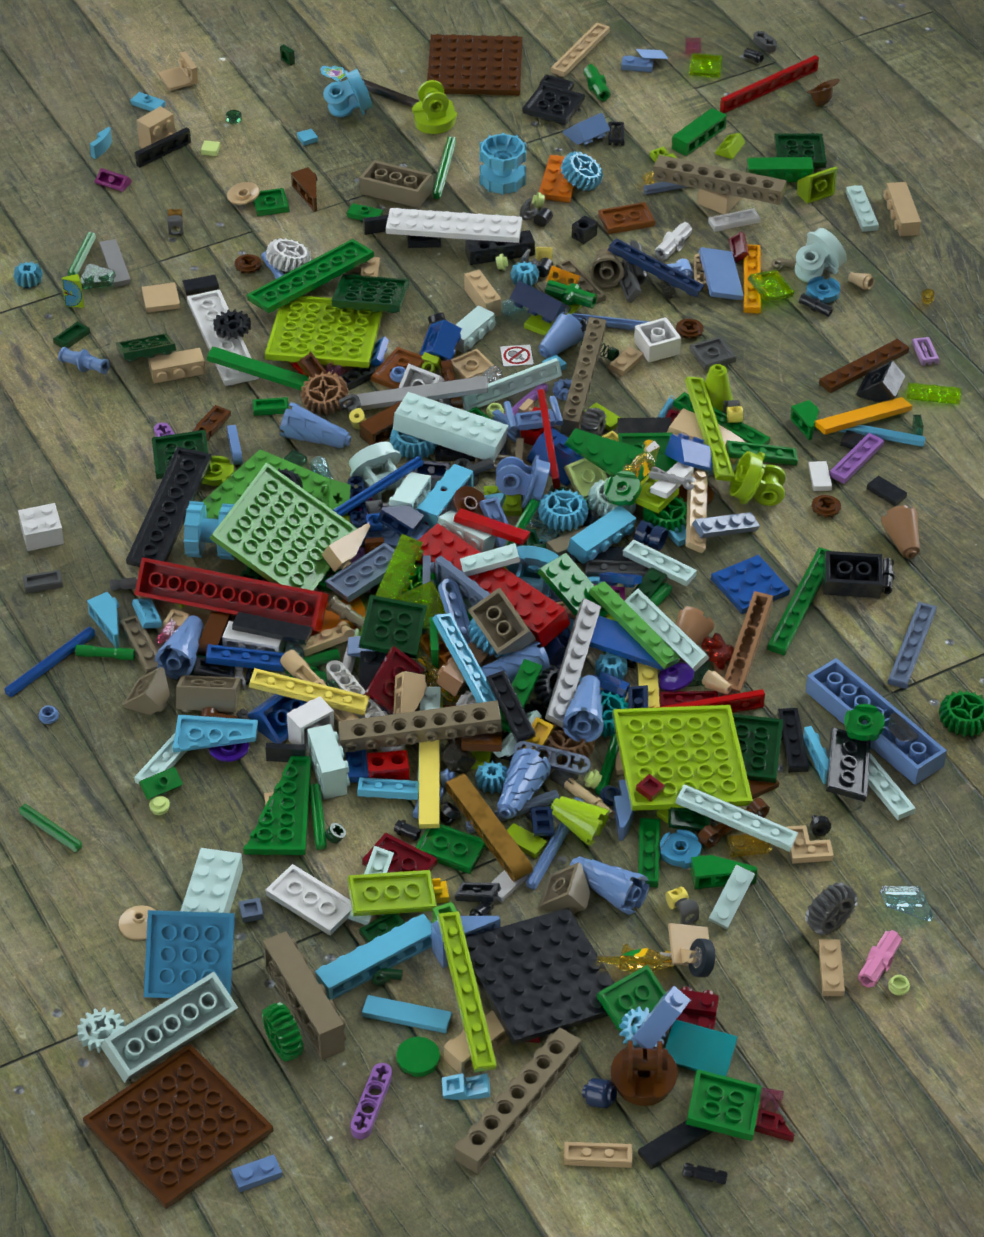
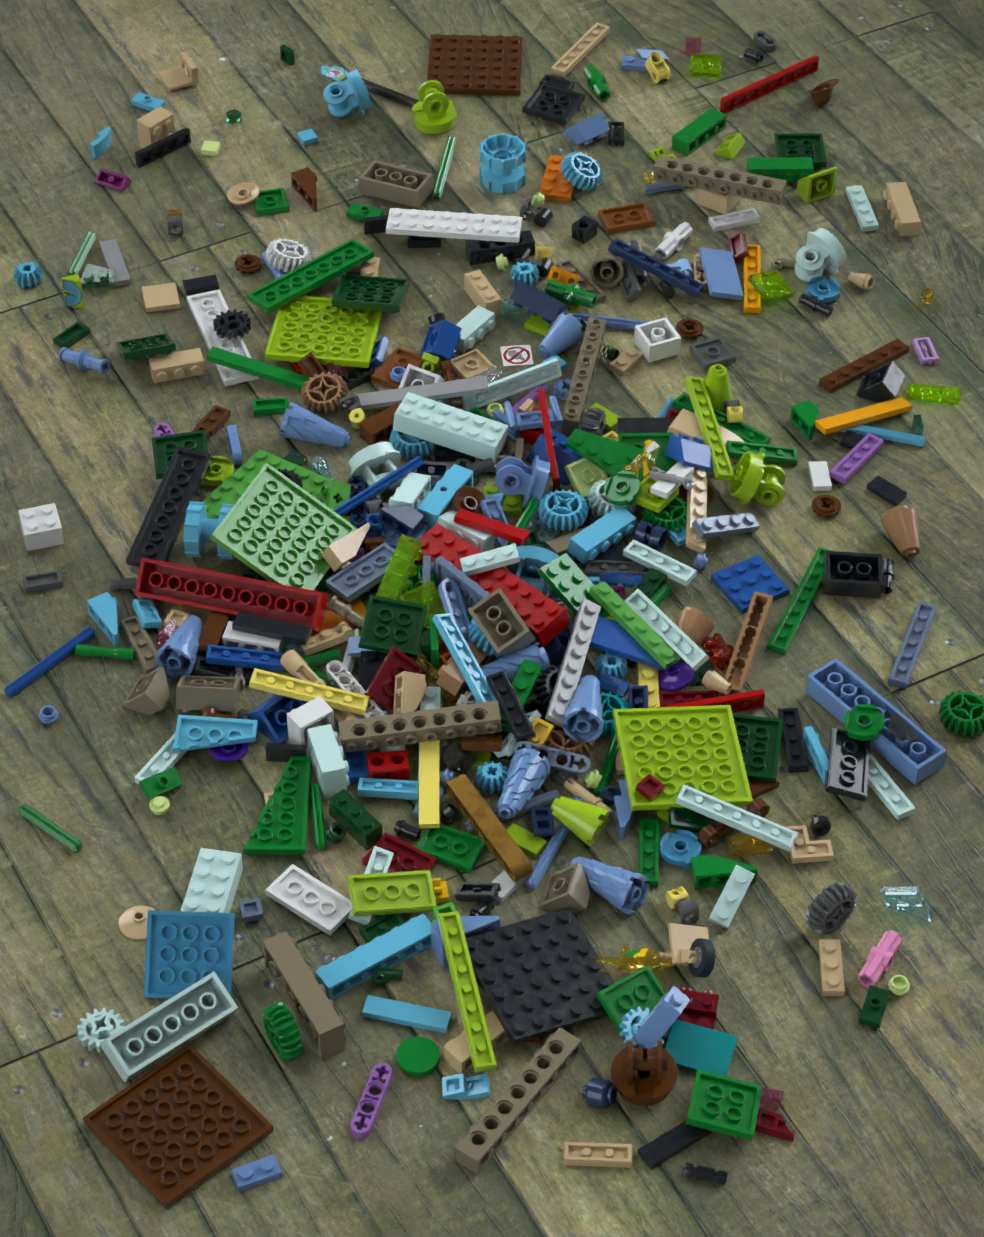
(355, 819): none -> dark green brick
(426, 645): none -> dark green tile
(658, 68): none -> light yellow piece
(700, 561): none -> medium blue plate
(874, 1007): none -> dark green plate

